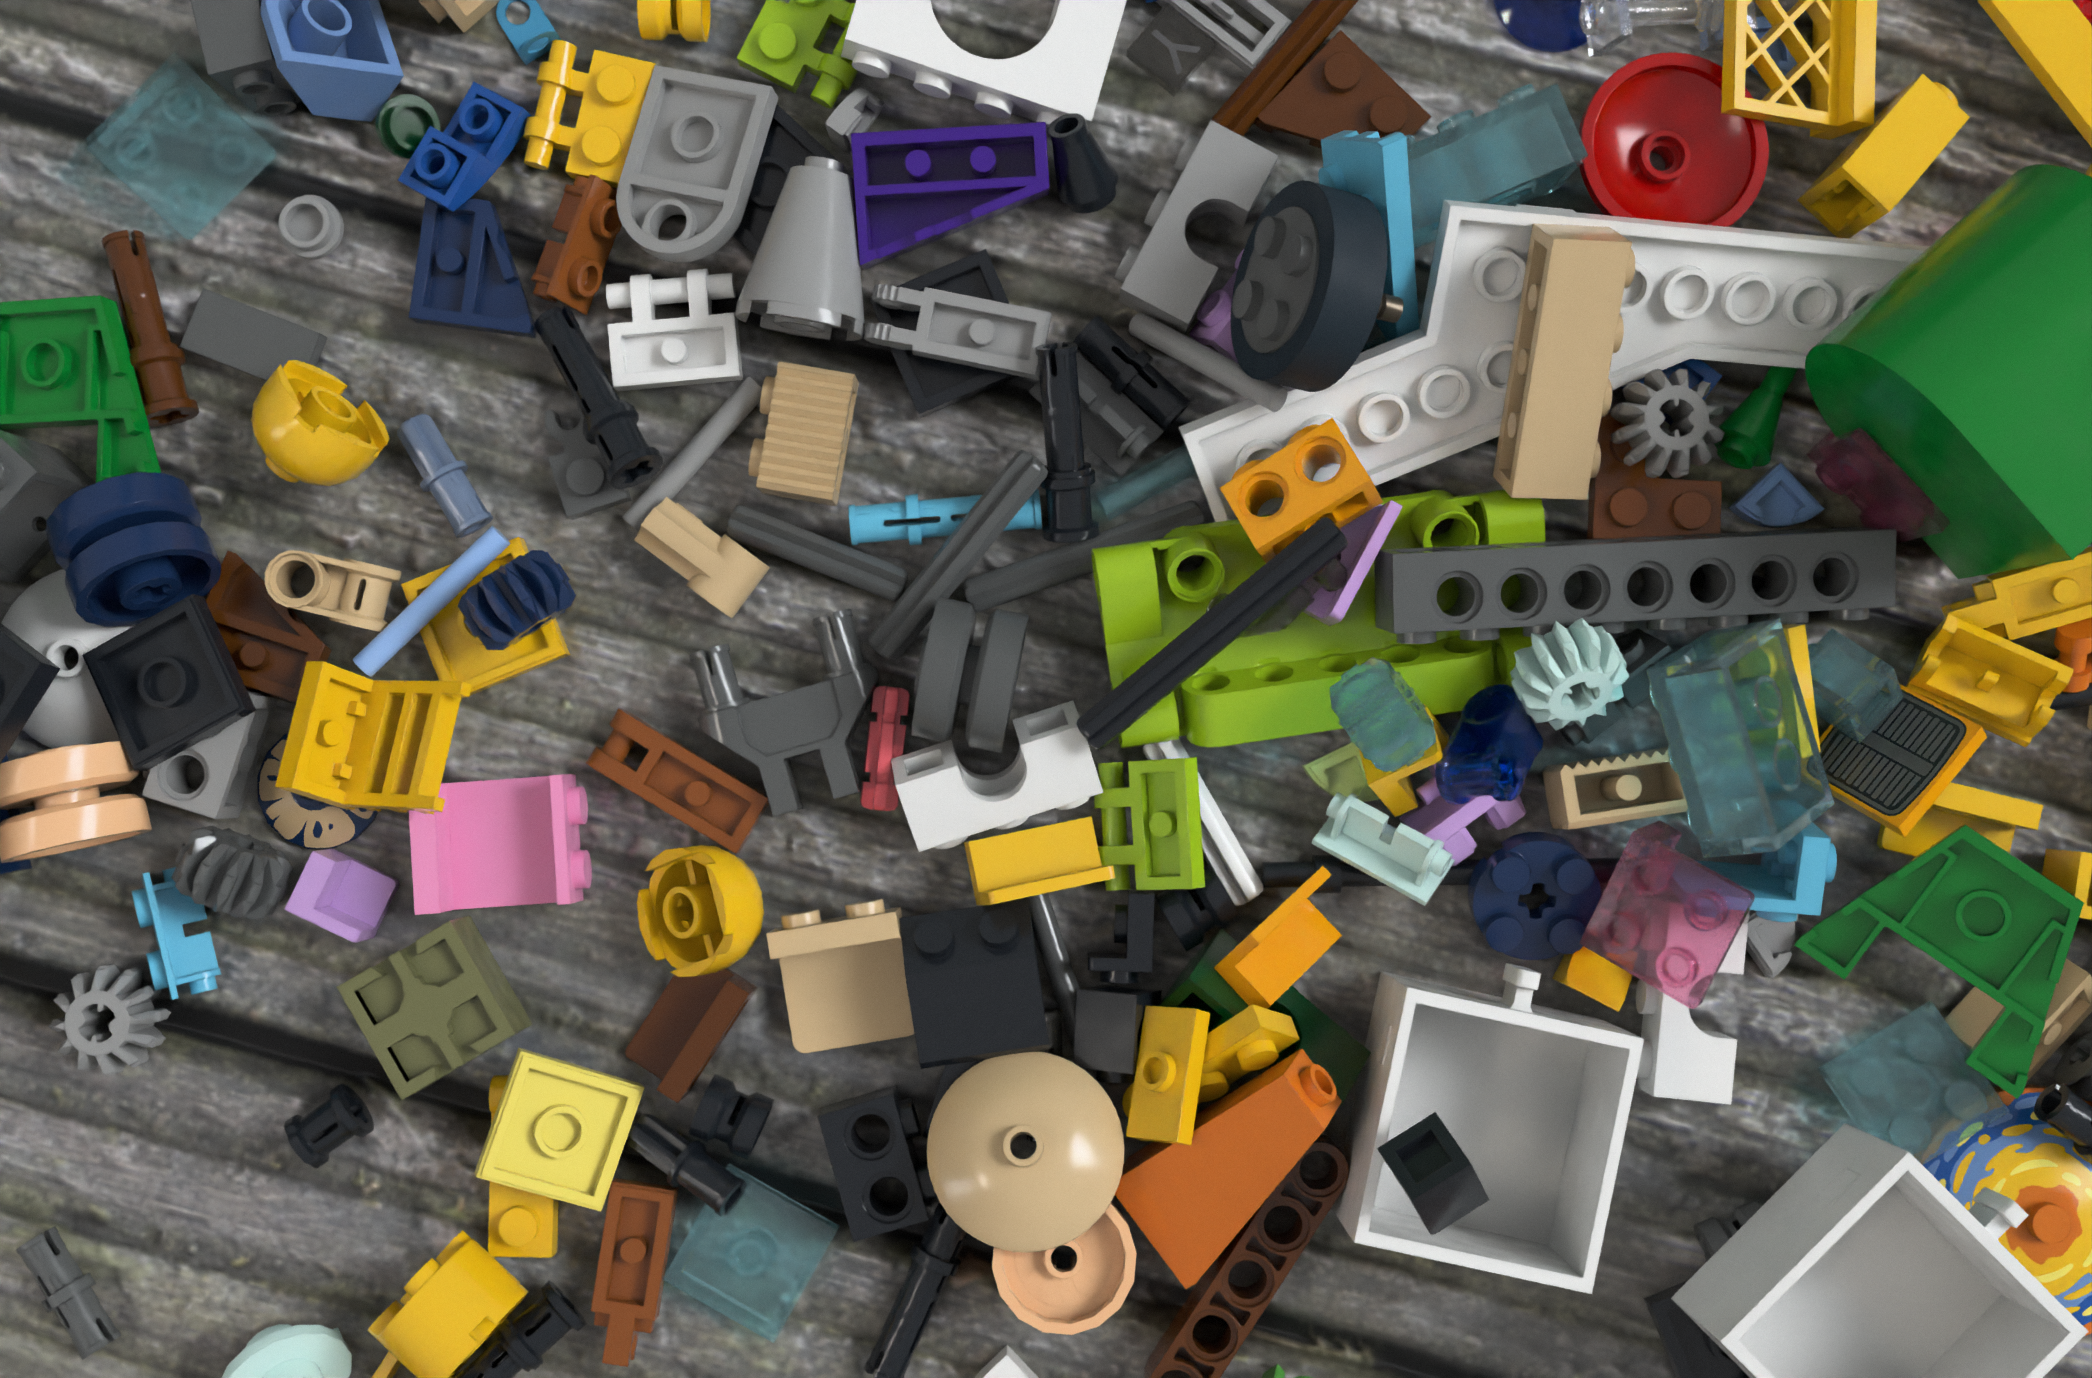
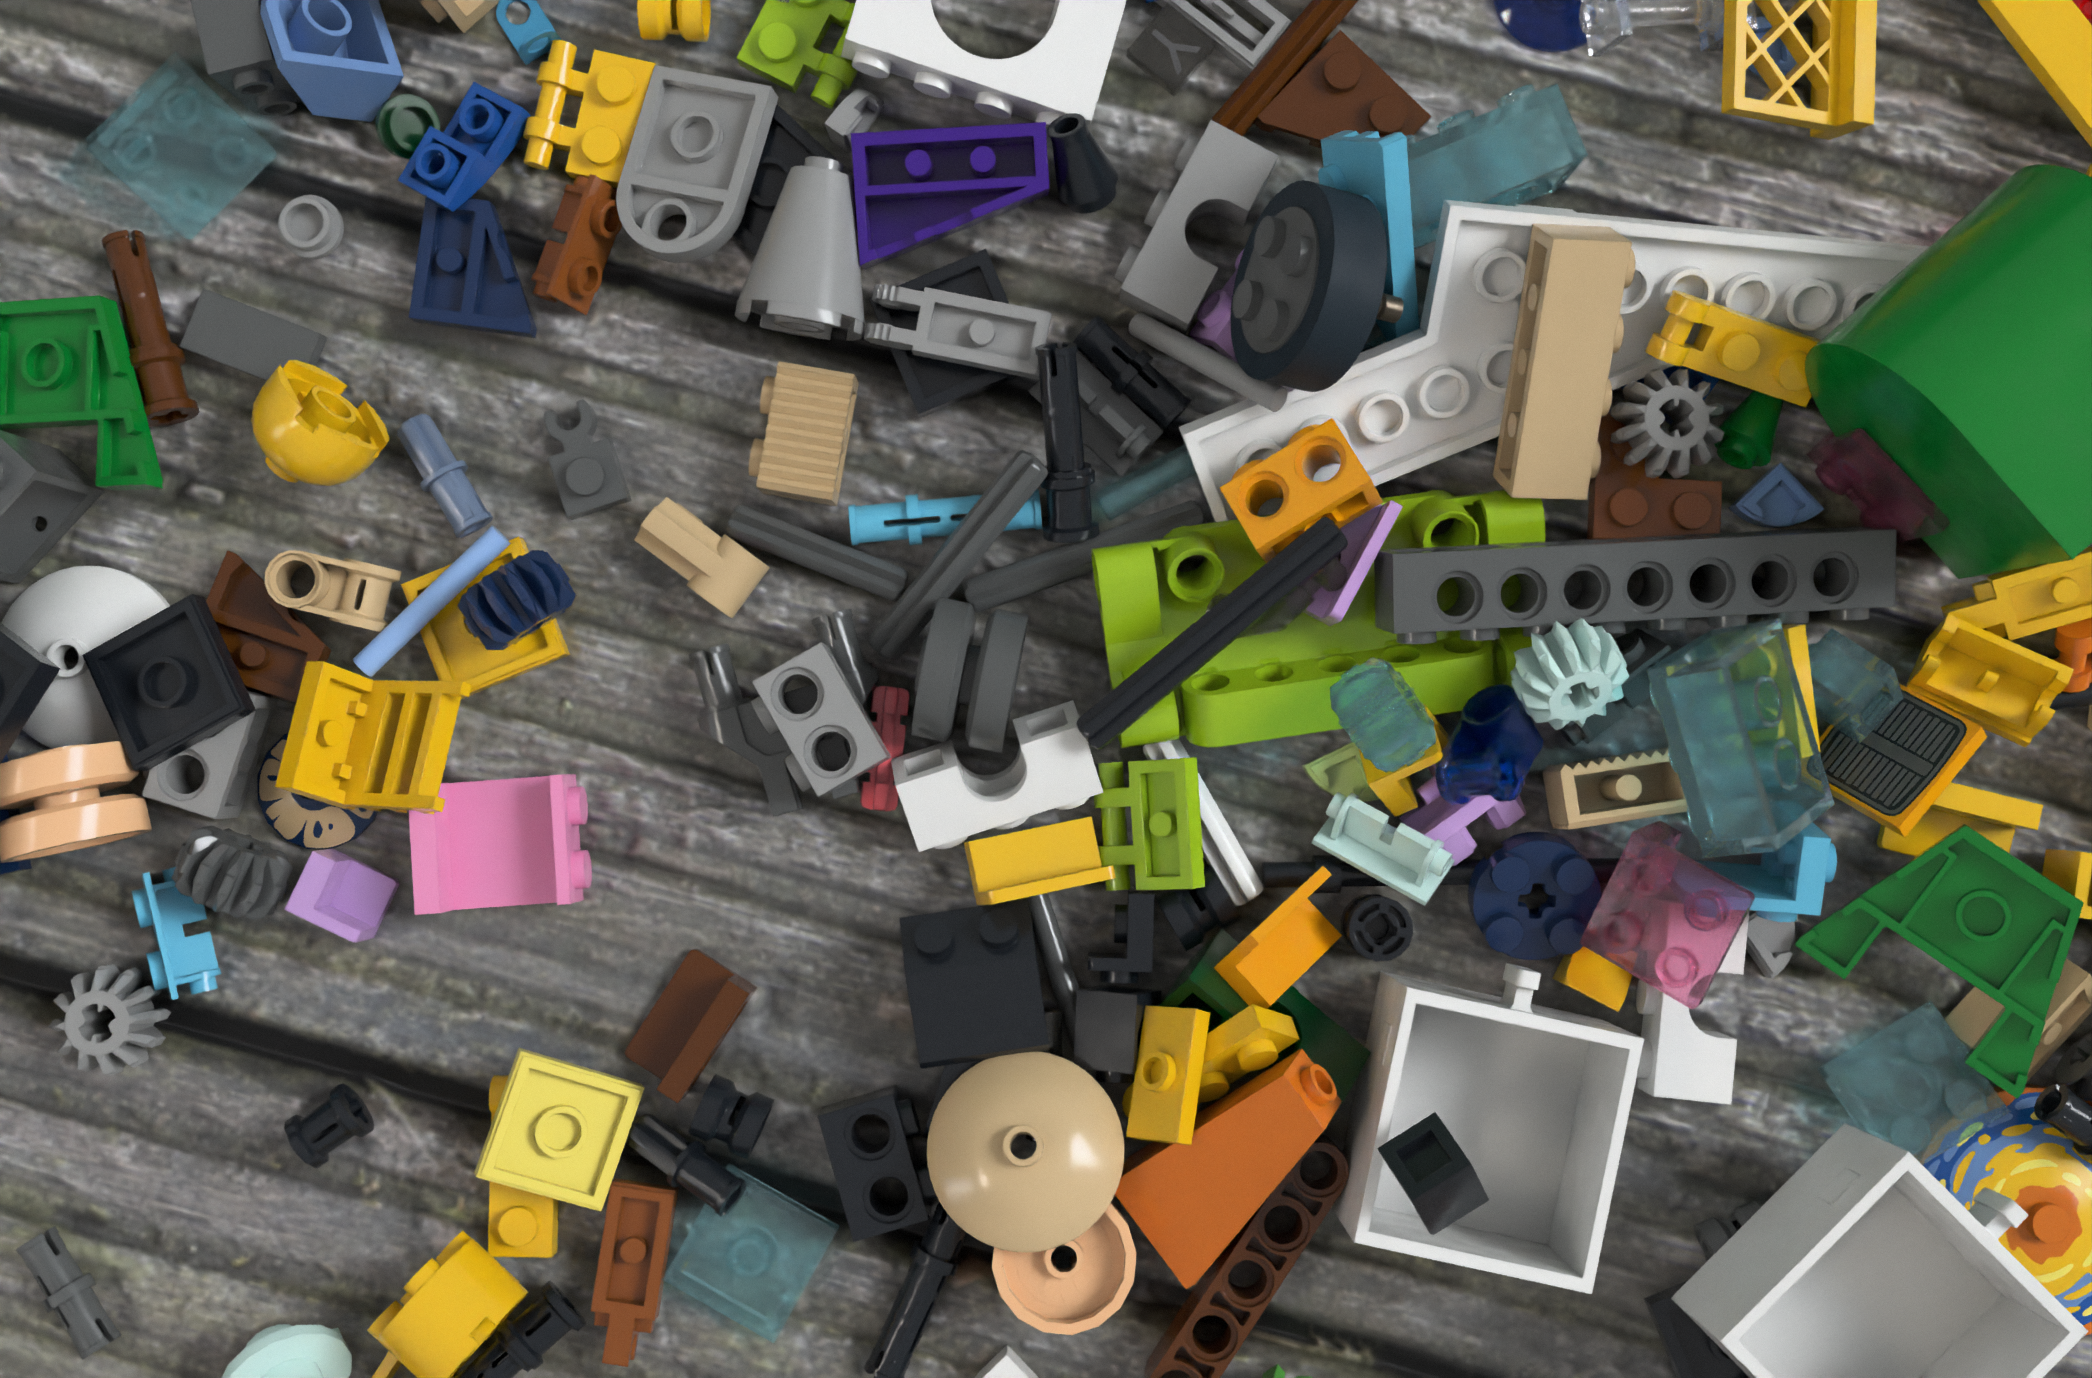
(131, 548): dark blue wheel -> none
(434, 1006): olive piece -> none
(607, 419): black pin -> none
(673, 349): white plate -> none
(680, 782): dark orange plate -> none
(696, 451): light grey bar -> none
(700, 909): yellow cylinder -> none
(834, 712): none -> light grey brick
(843, 976): tan bracket -> none
(1365, 923): none -> black wheel
(1674, 110): red dish -> none
(1734, 348): none -> yellow plate
(1885, 158): yellow slope -> none

